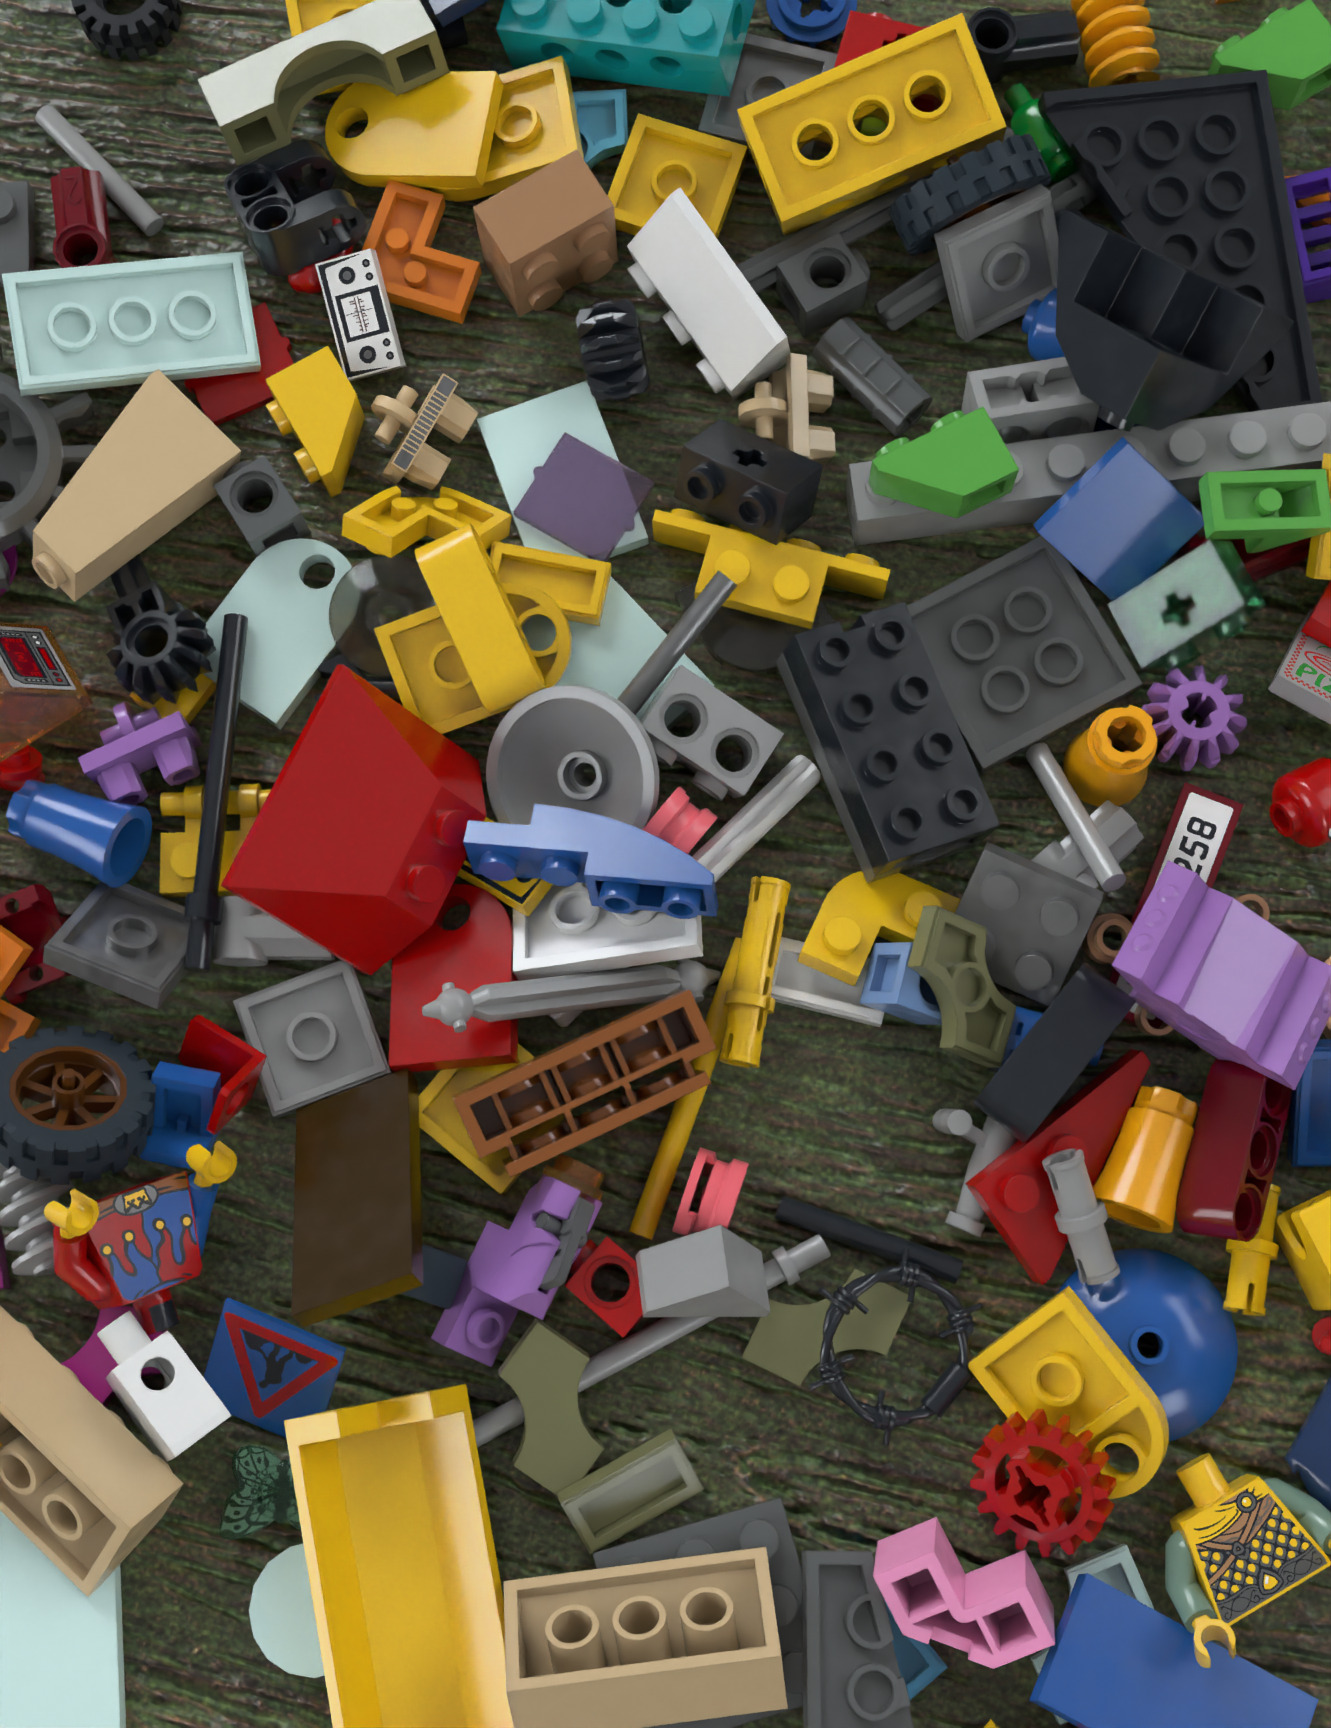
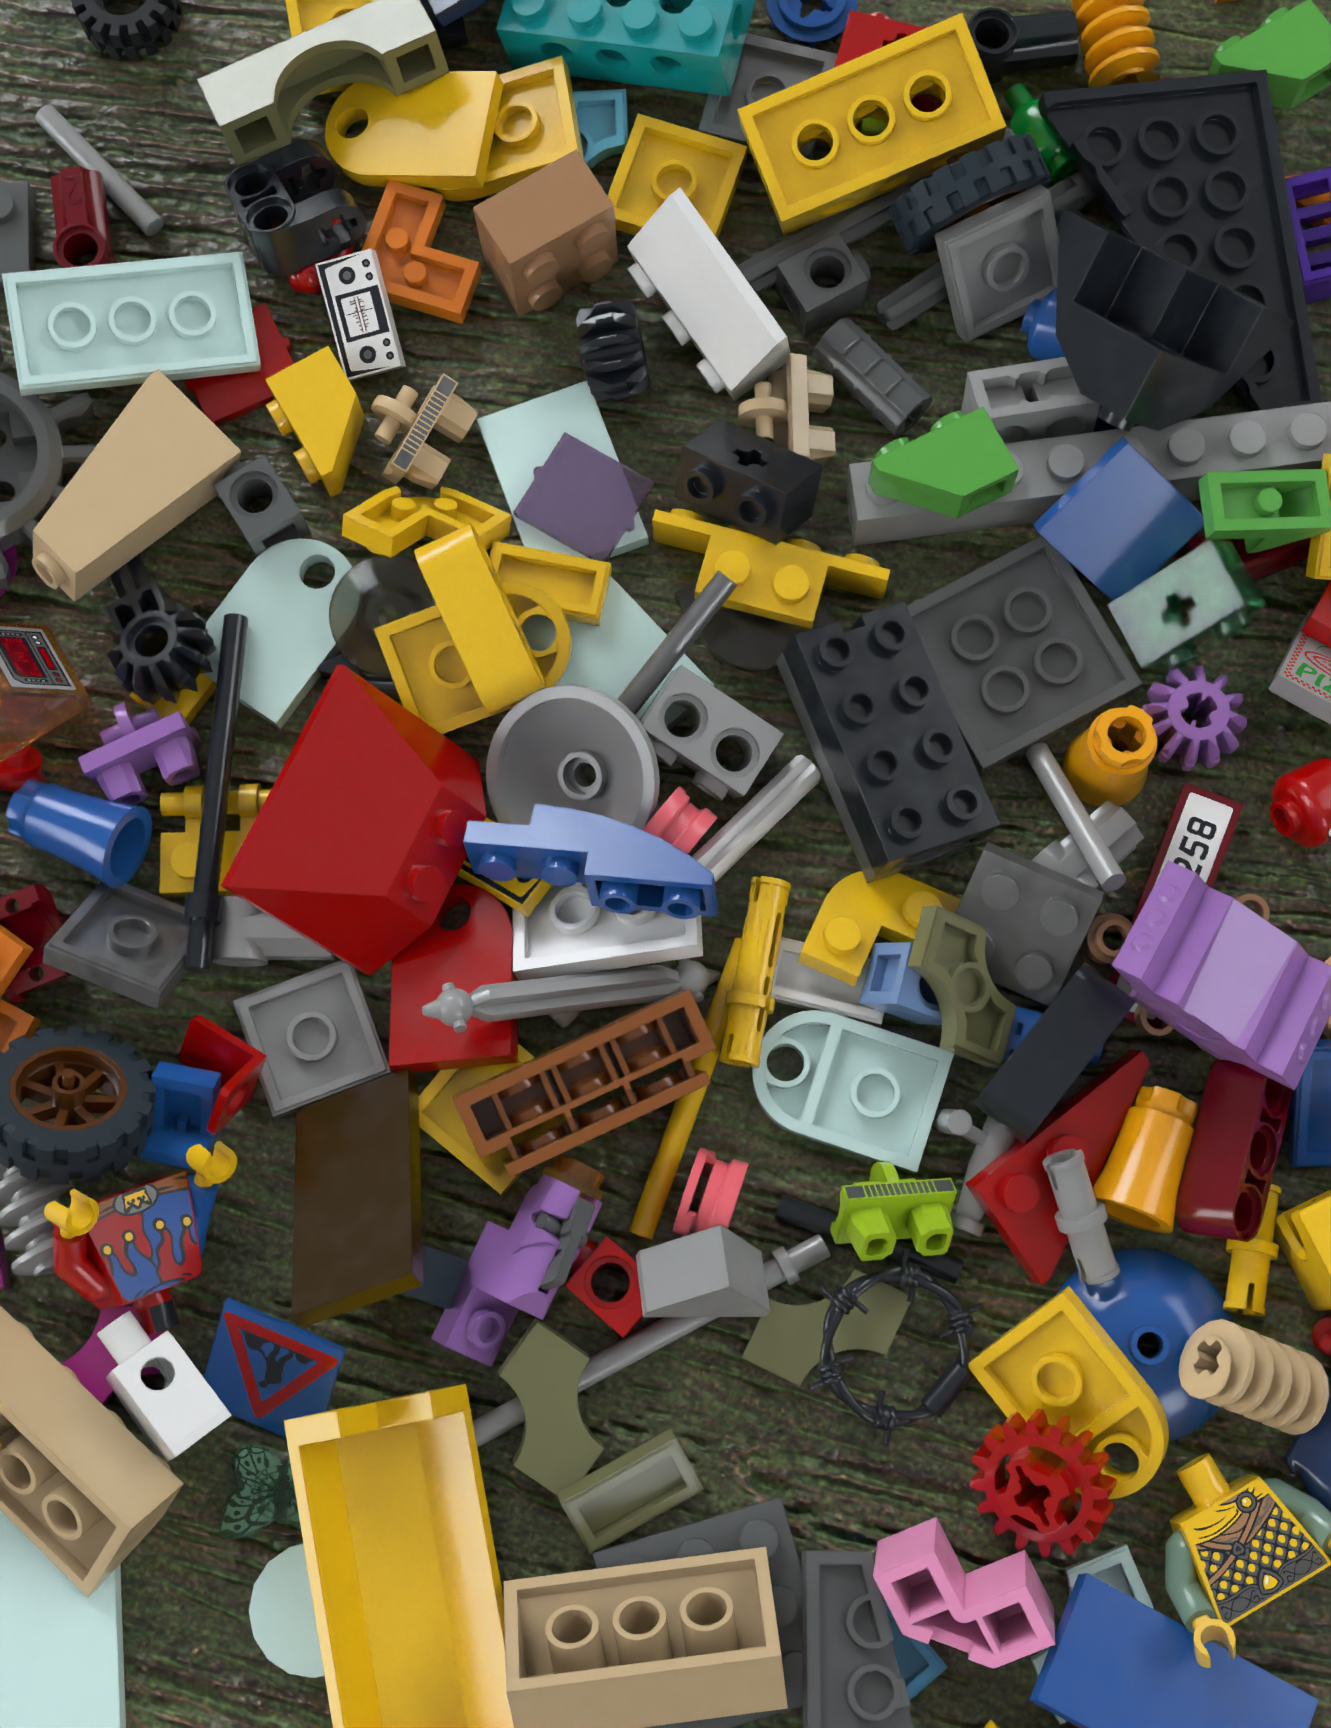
(856, 1087): none -> light aqua tile
(892, 1209): none -> lime hips
(1254, 1376): none -> tan piece

